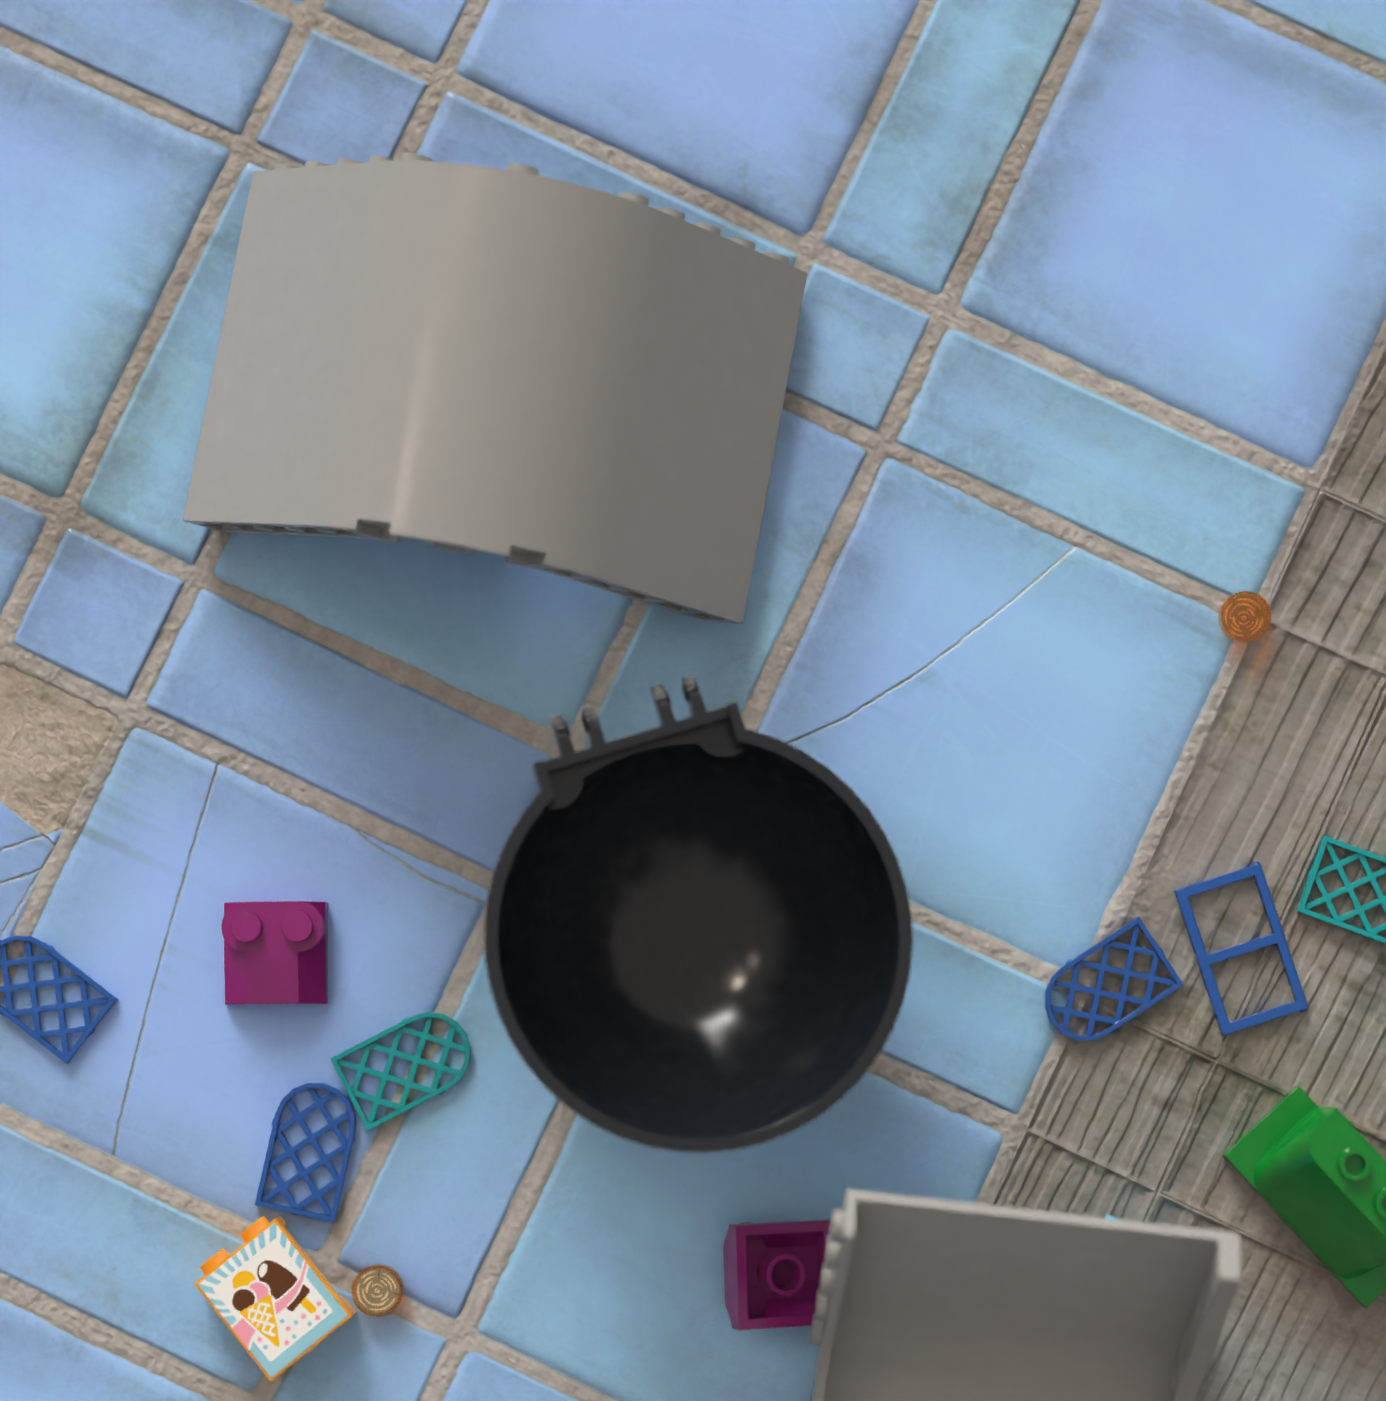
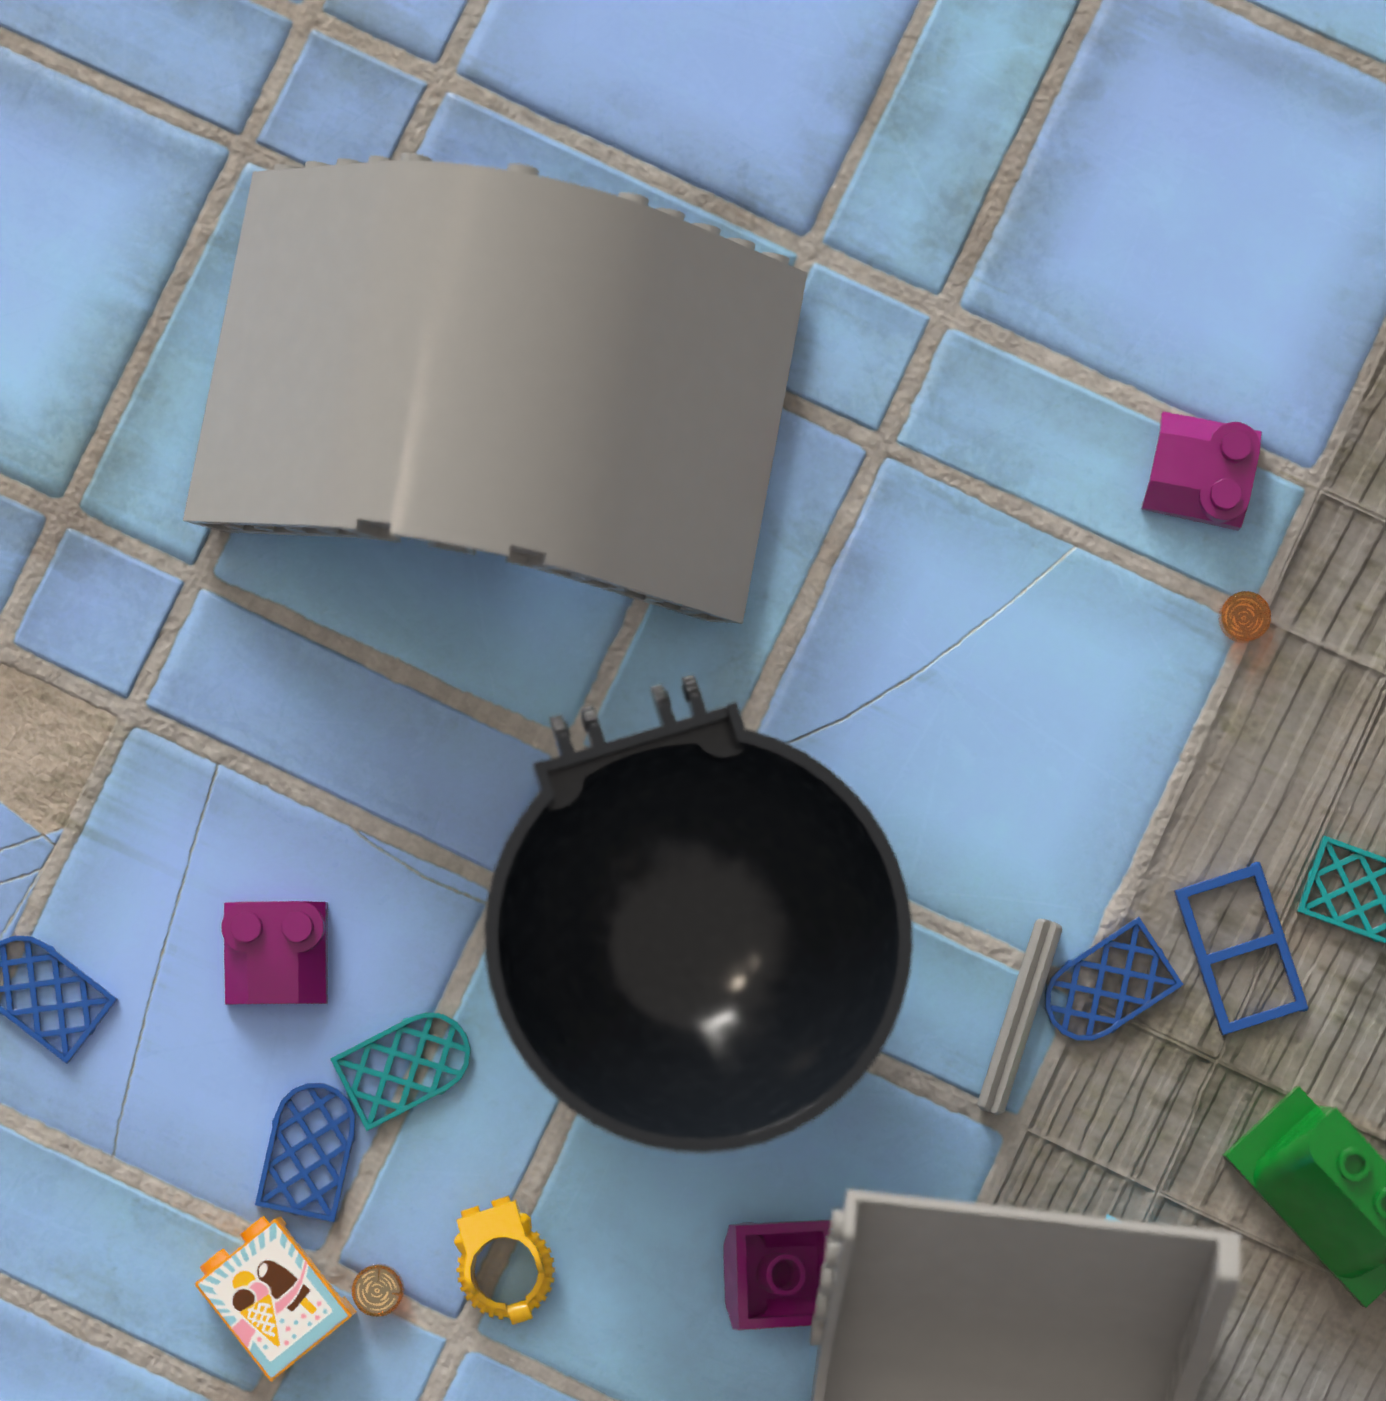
(482, 1227): none -> yellow piece
(1019, 1016): none -> light grey axle
(1203, 470): none -> magenta slope

